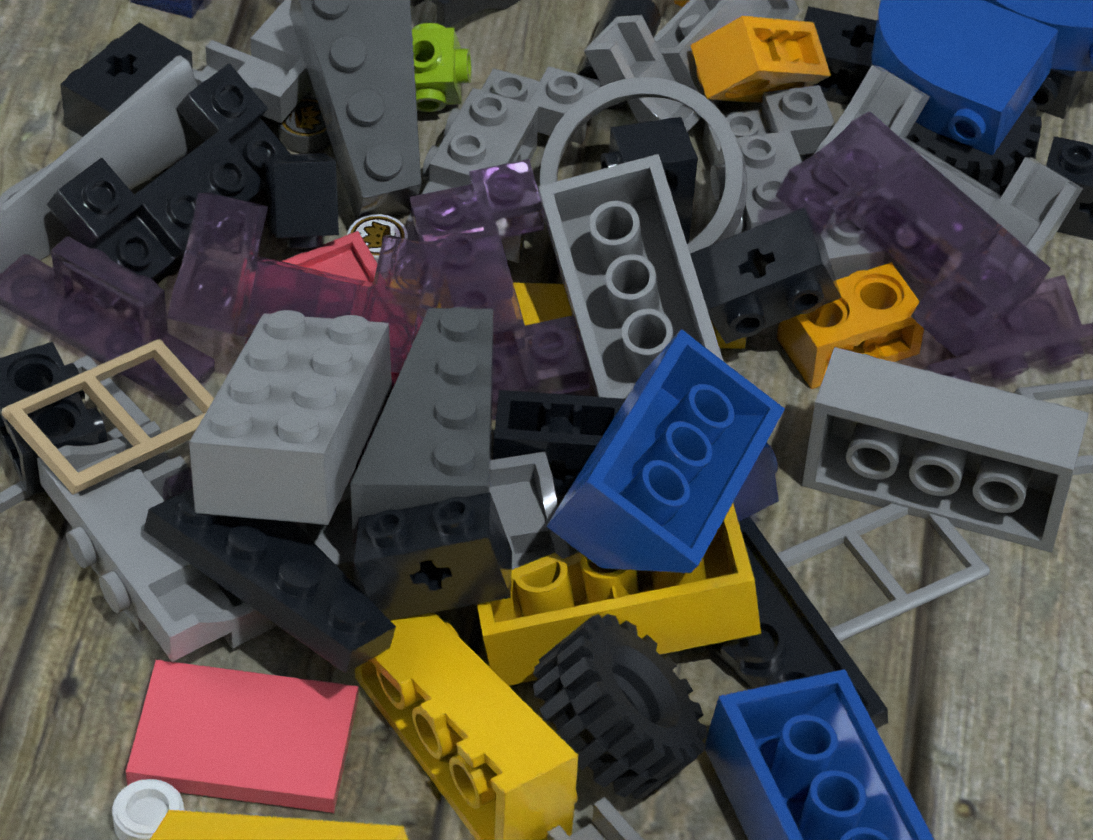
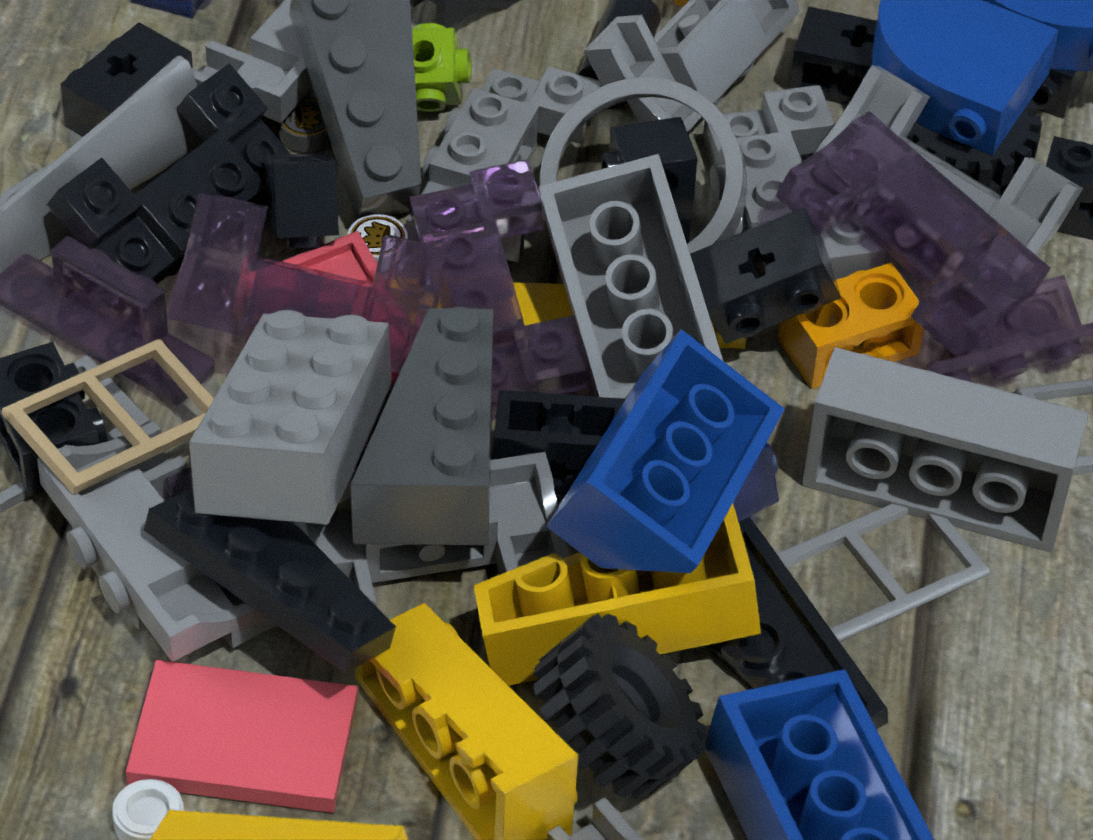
(434, 556): black brick -> none
(759, 57): light orange brick -> none

